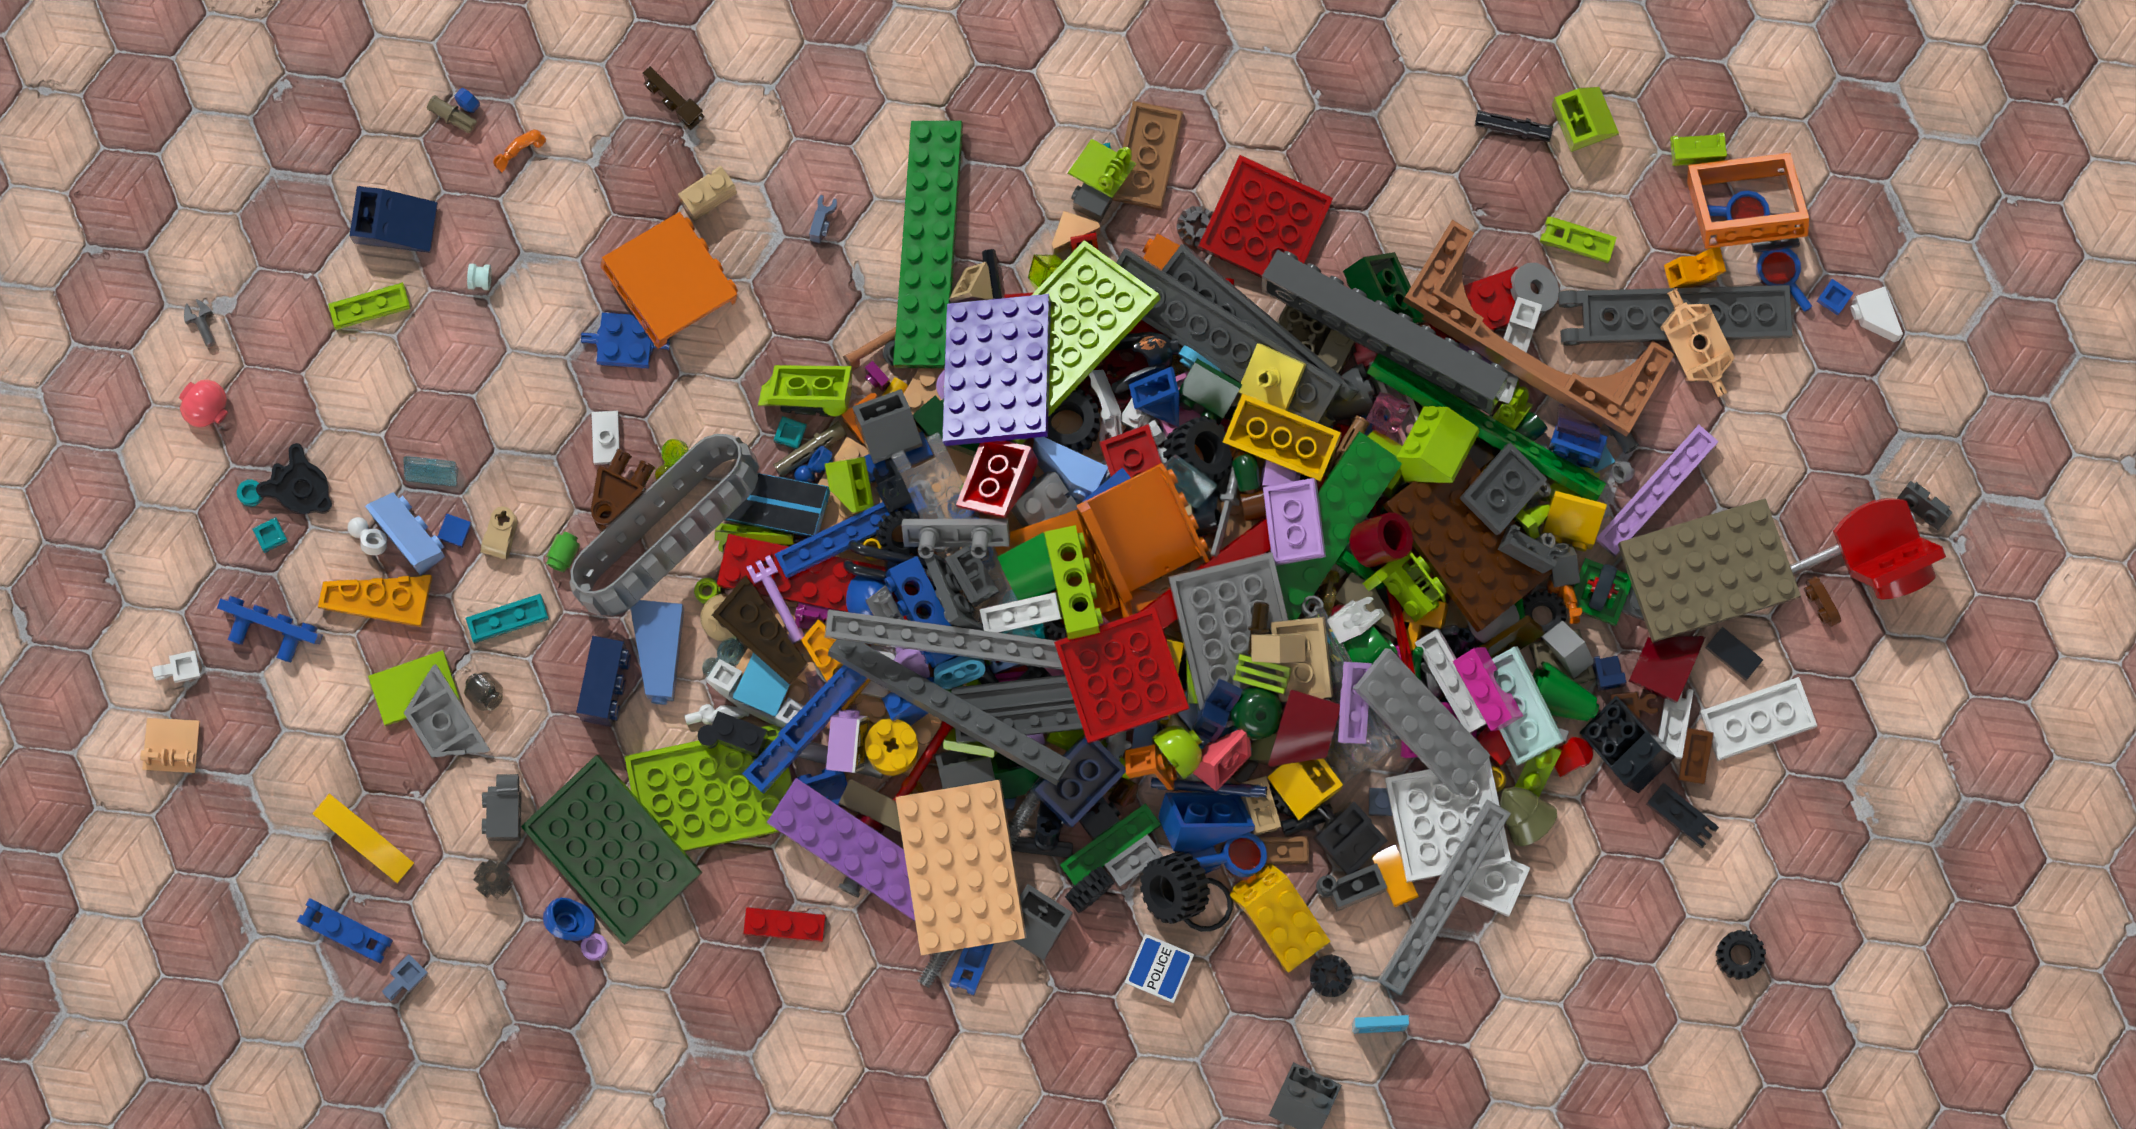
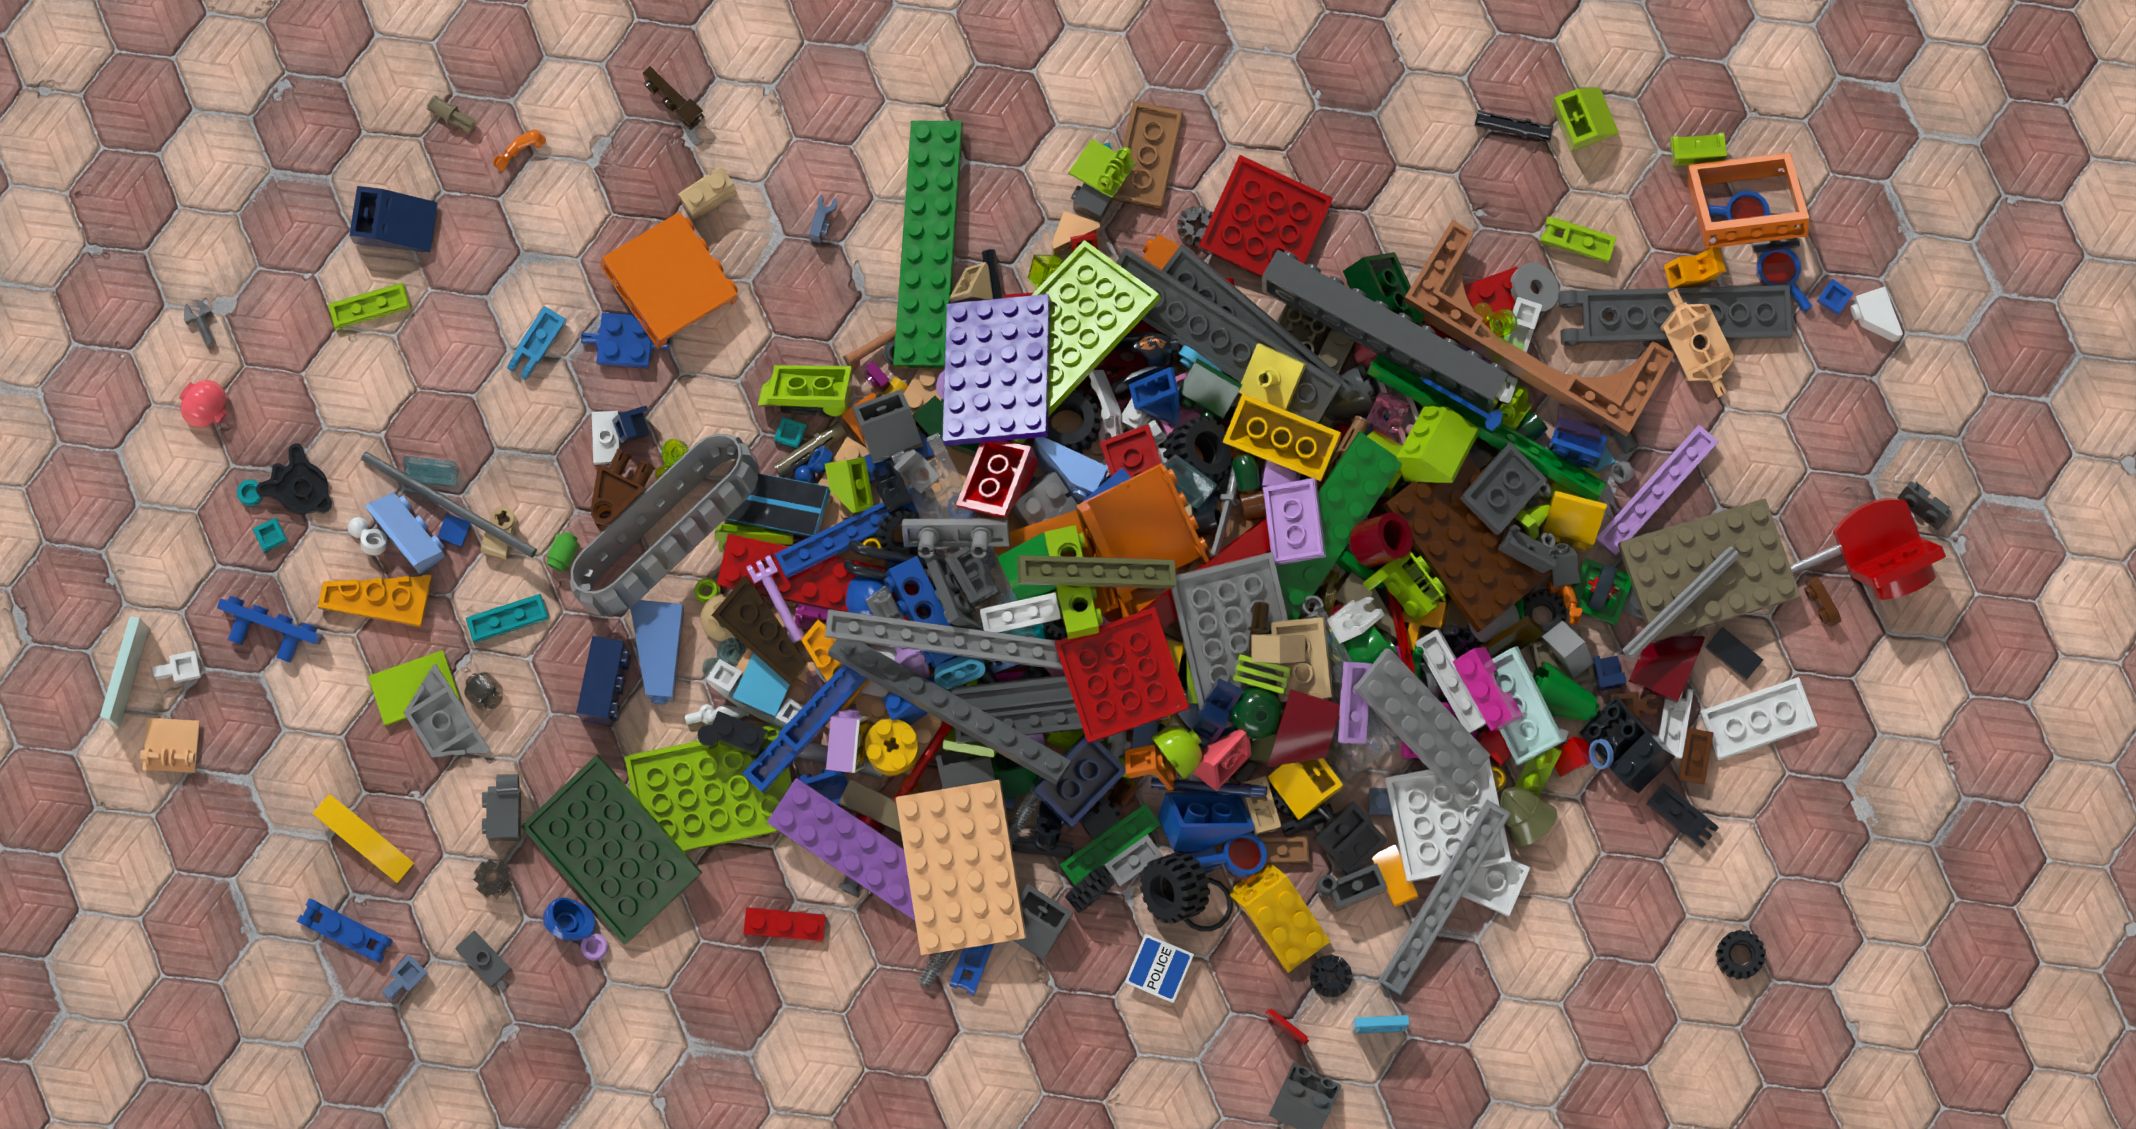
(124, 671): none -> light aqua tile
(449, 504): none -> dark grey piece
(467, 100): blue tile -> none
(479, 276): light aqua wheel -> none
(483, 958): none -> dark grey plate
(537, 340): none -> dark azure hinge
(631, 425): none -> dark blue panel
(910, 463): none -> light grey bracket
(1096, 571): none -> olive plate
(1287, 1026): none -> red piece
(1493, 420): none -> blue piece
(1504, 315): none -> clear neon green plate
(1609, 752): none -> medium blue piece
(1681, 602): none -> light grey axle

